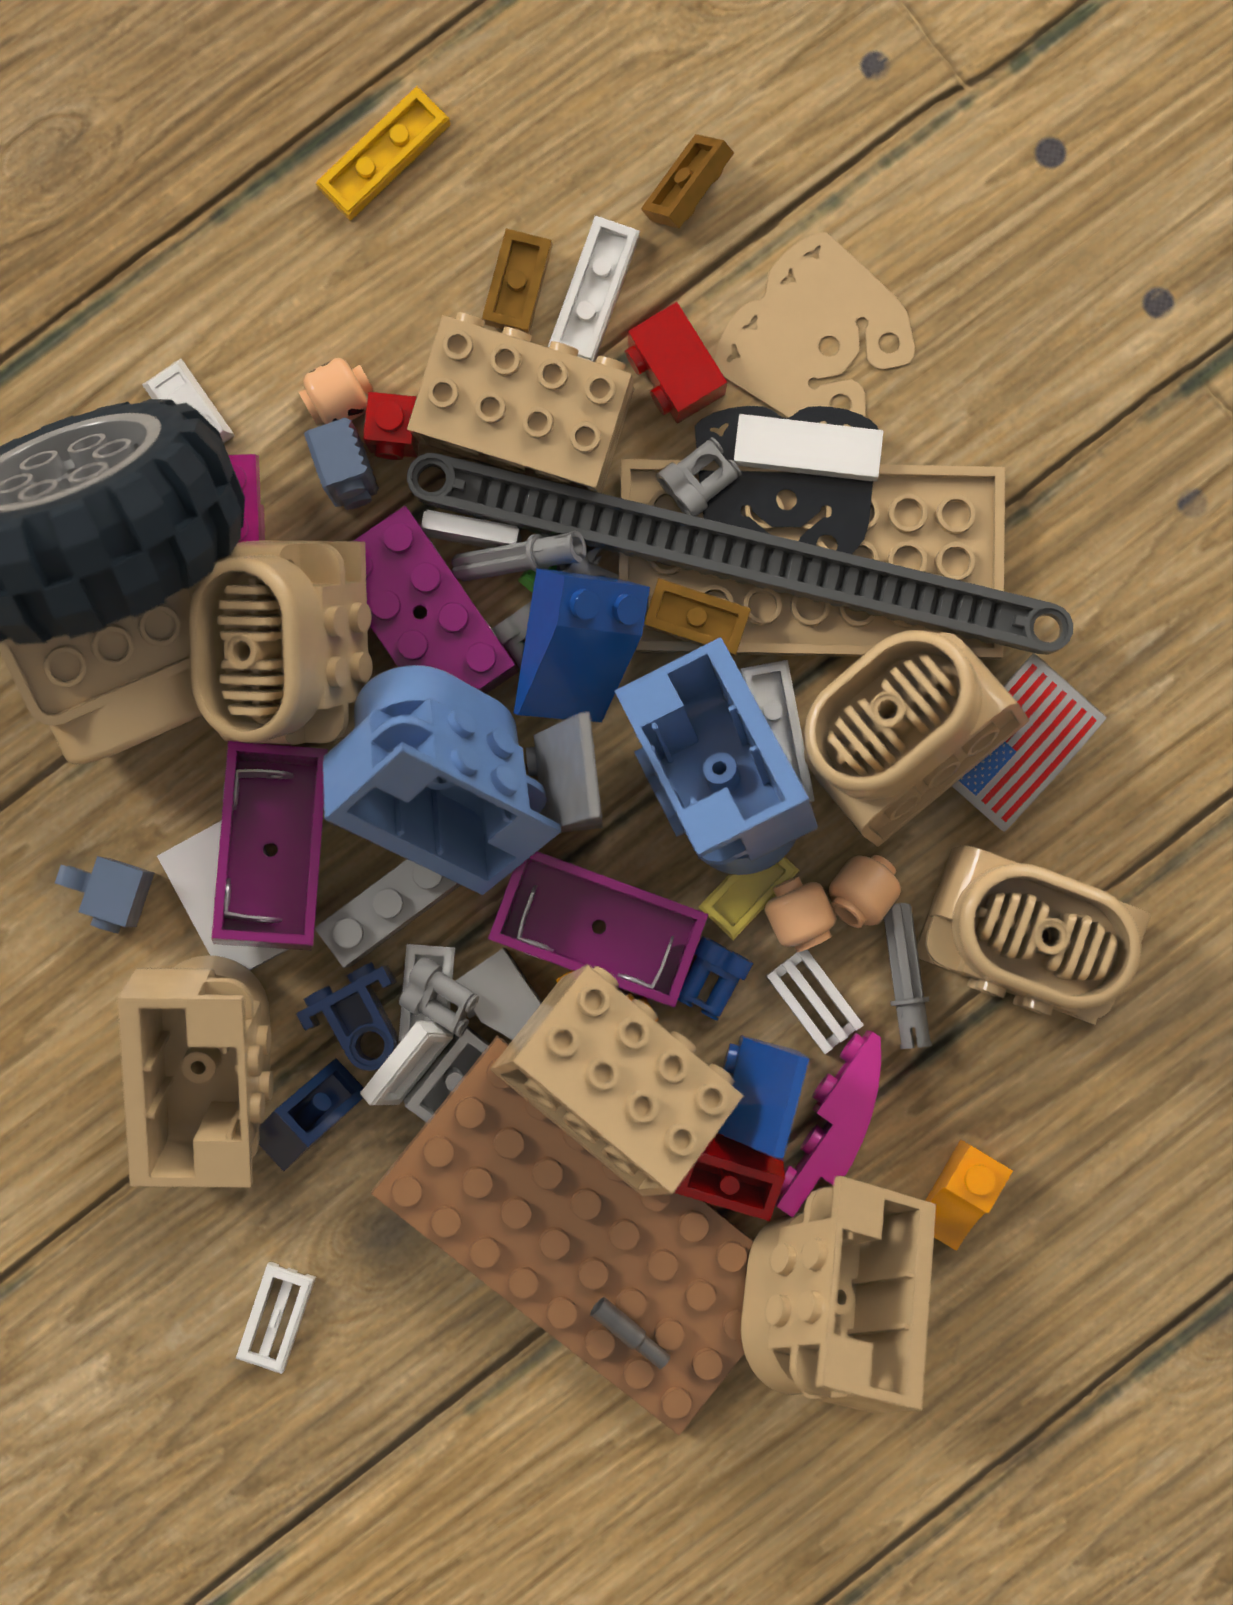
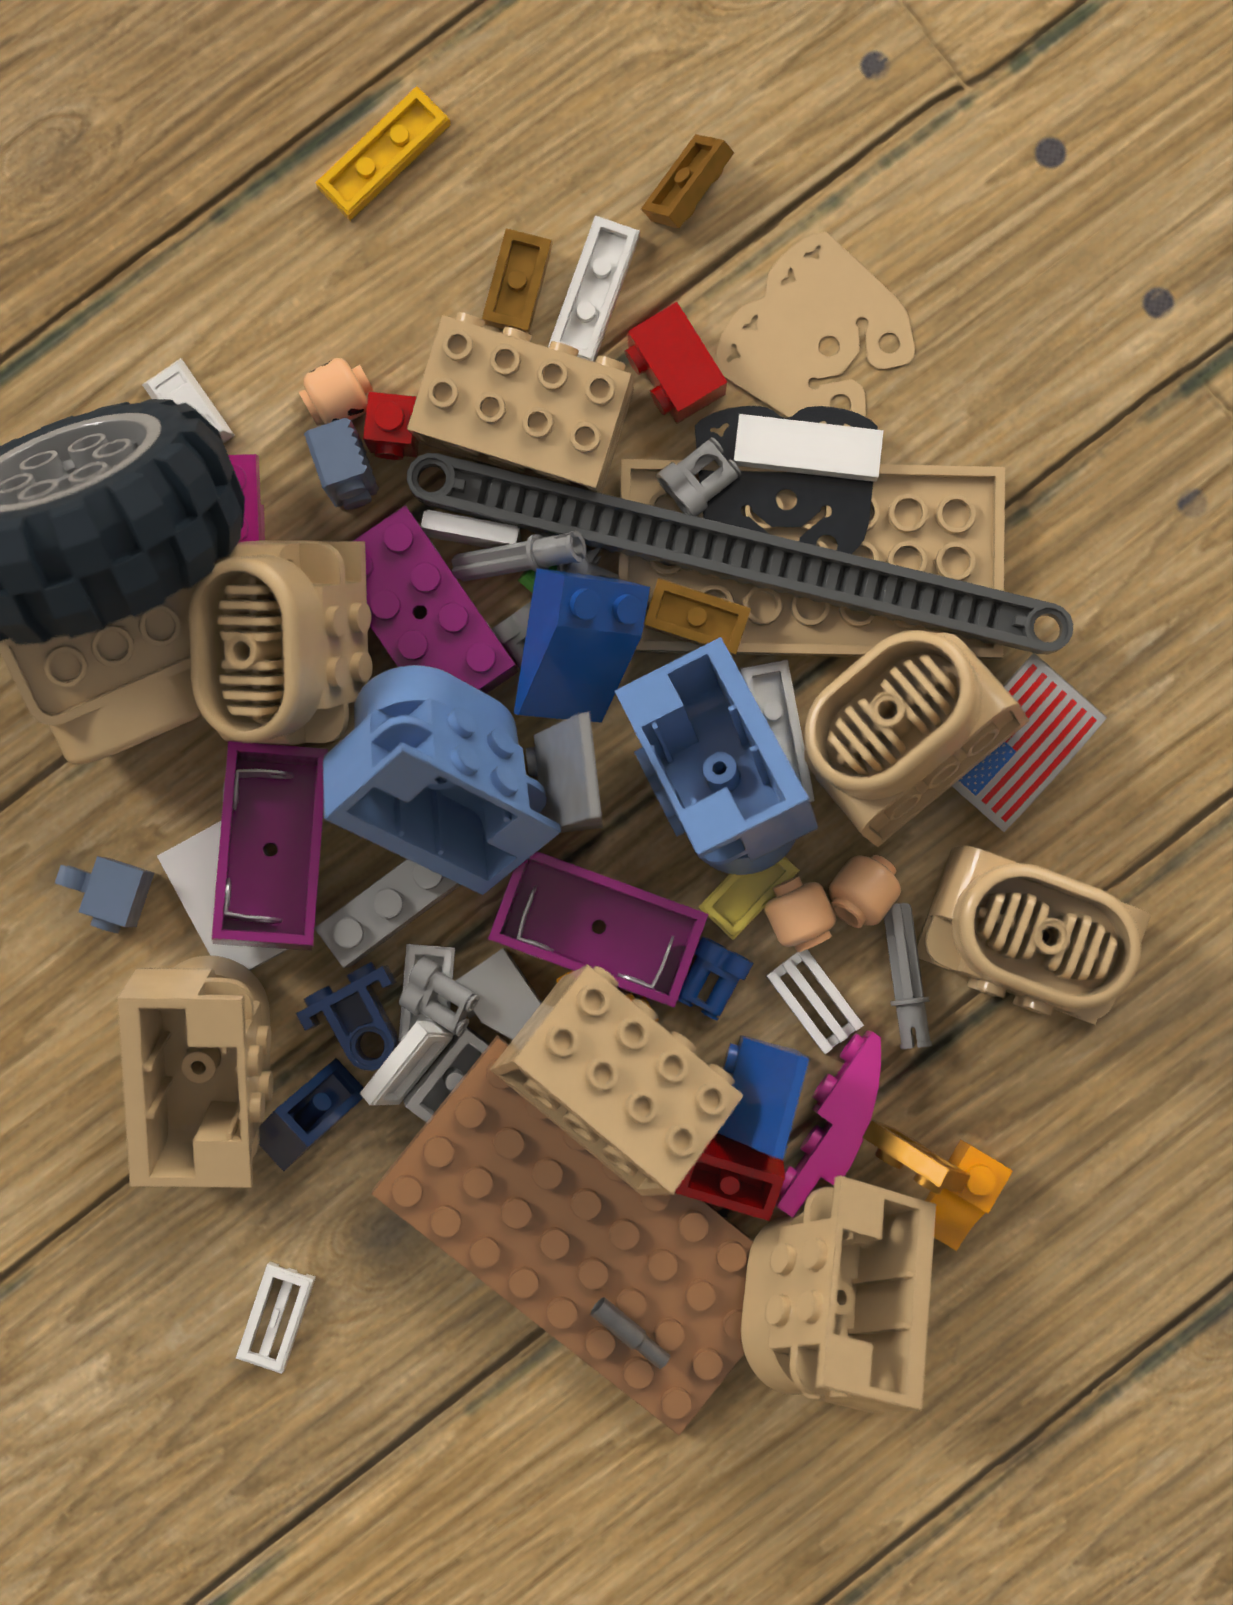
(899, 1149): none -> pearl gold plate

